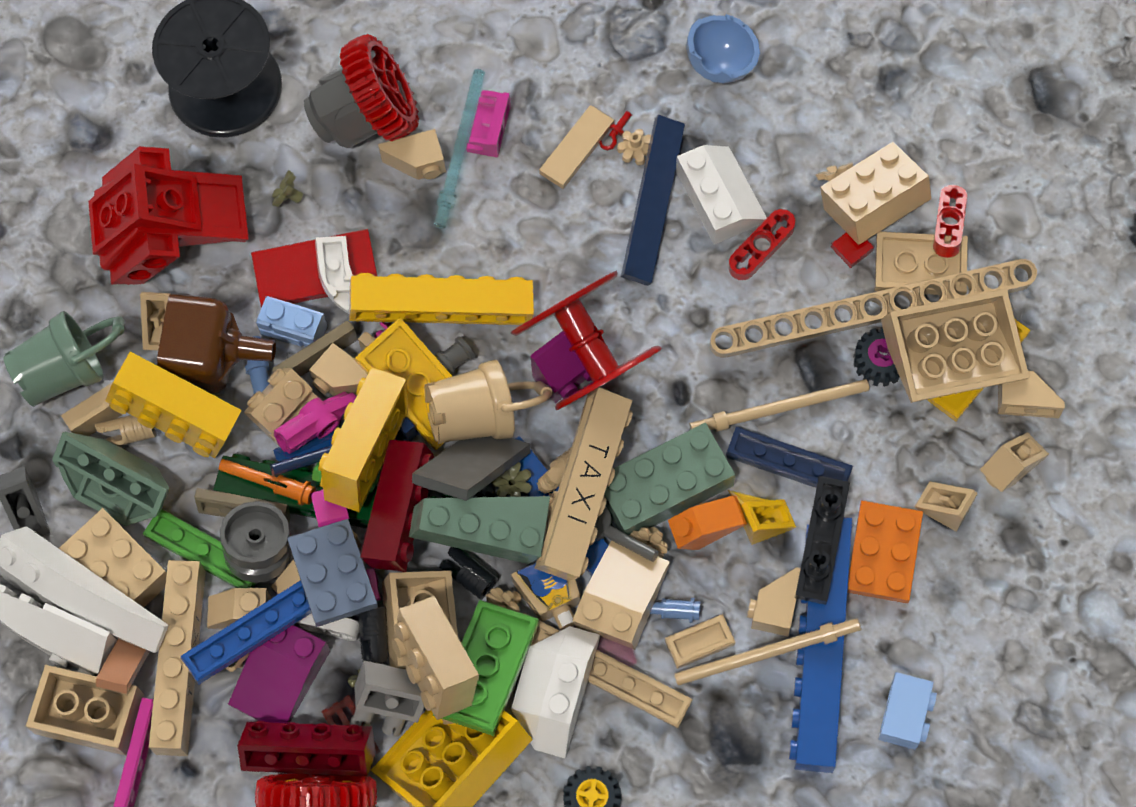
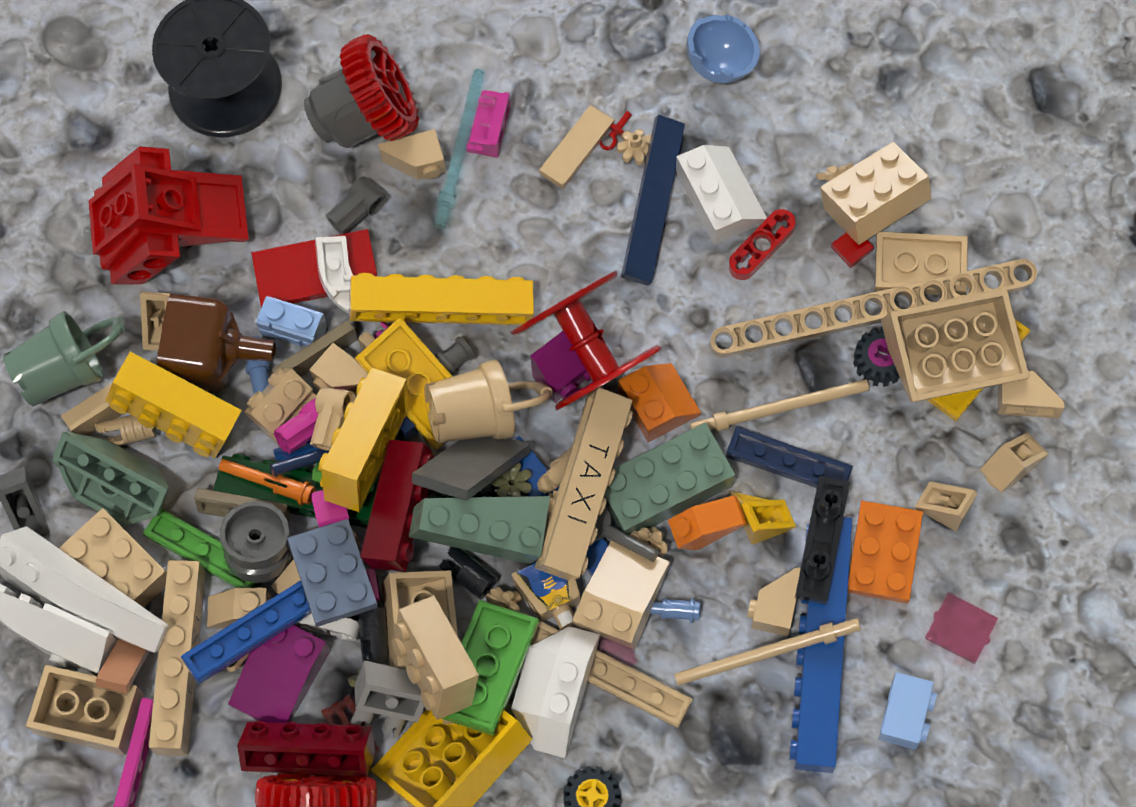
(286, 190): olive plant -> none
(330, 407): none -> tan piece
(361, 200): none -> dark grey piece
(658, 399): none -> orange slope
(699, 641): tan tile -> none
(953, 230): beam -> none
(961, 628): none -> clear pink piece

